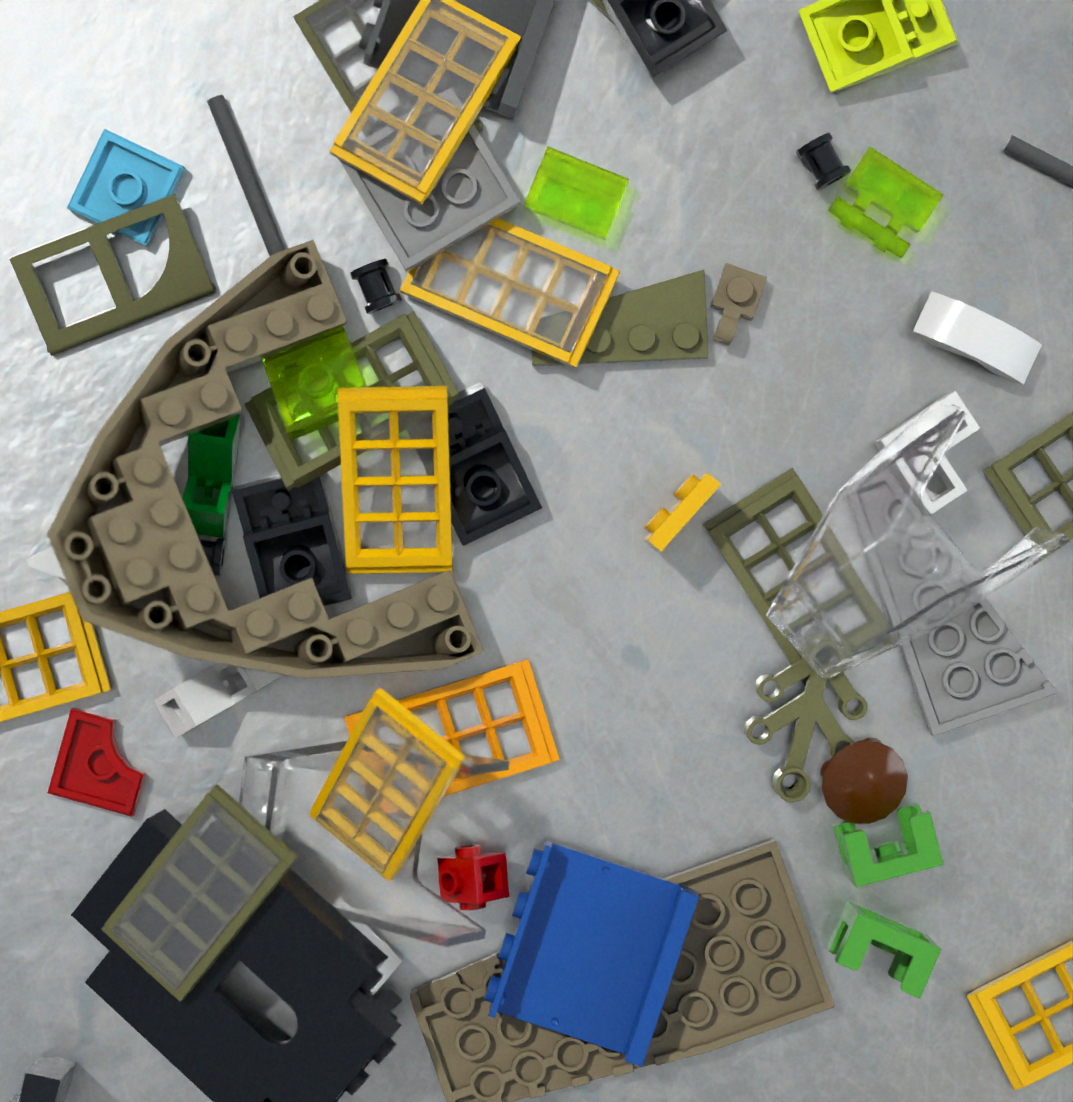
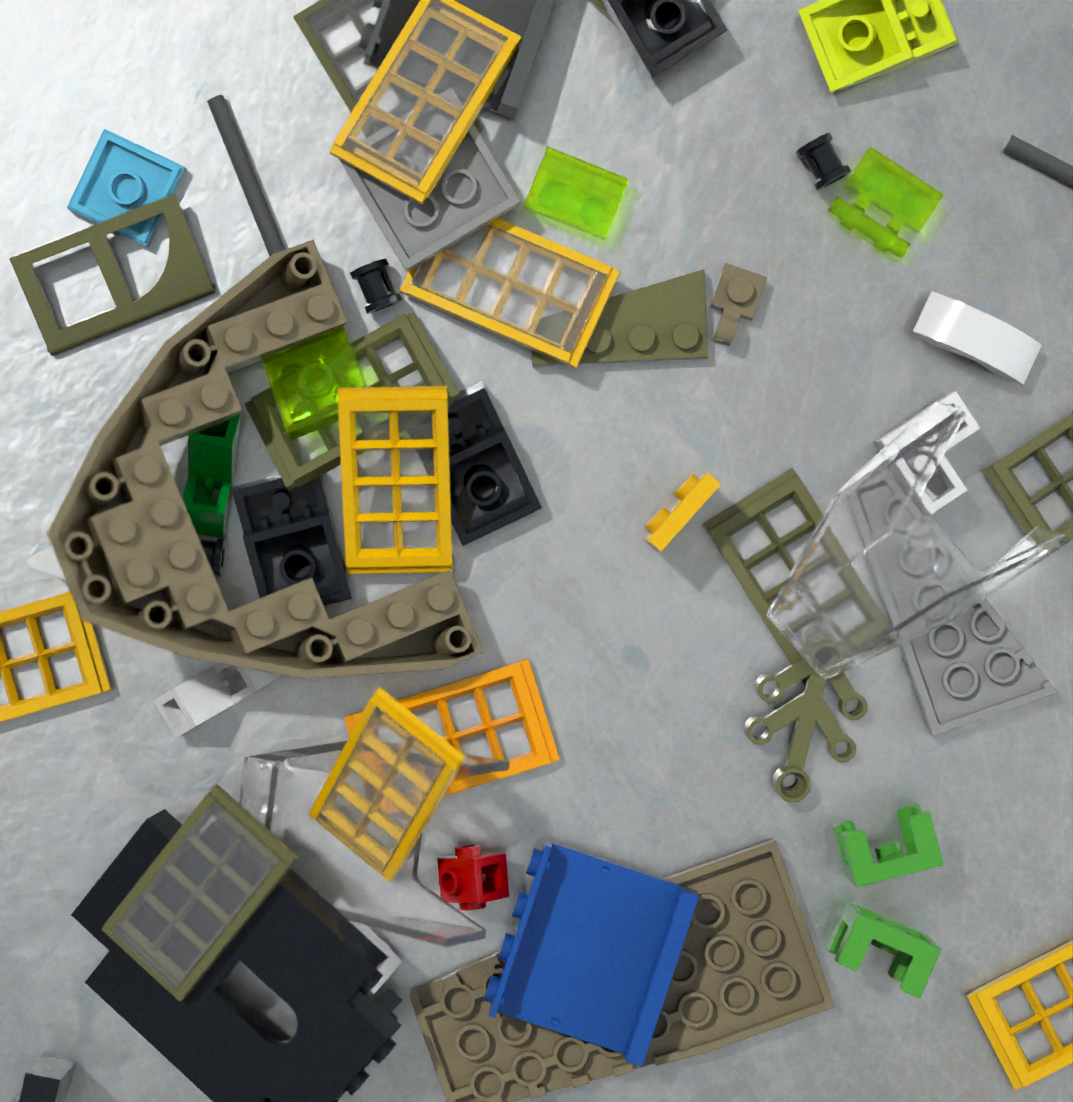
(93, 768): red tile -> none
(864, 781): reddish brown dish -> none

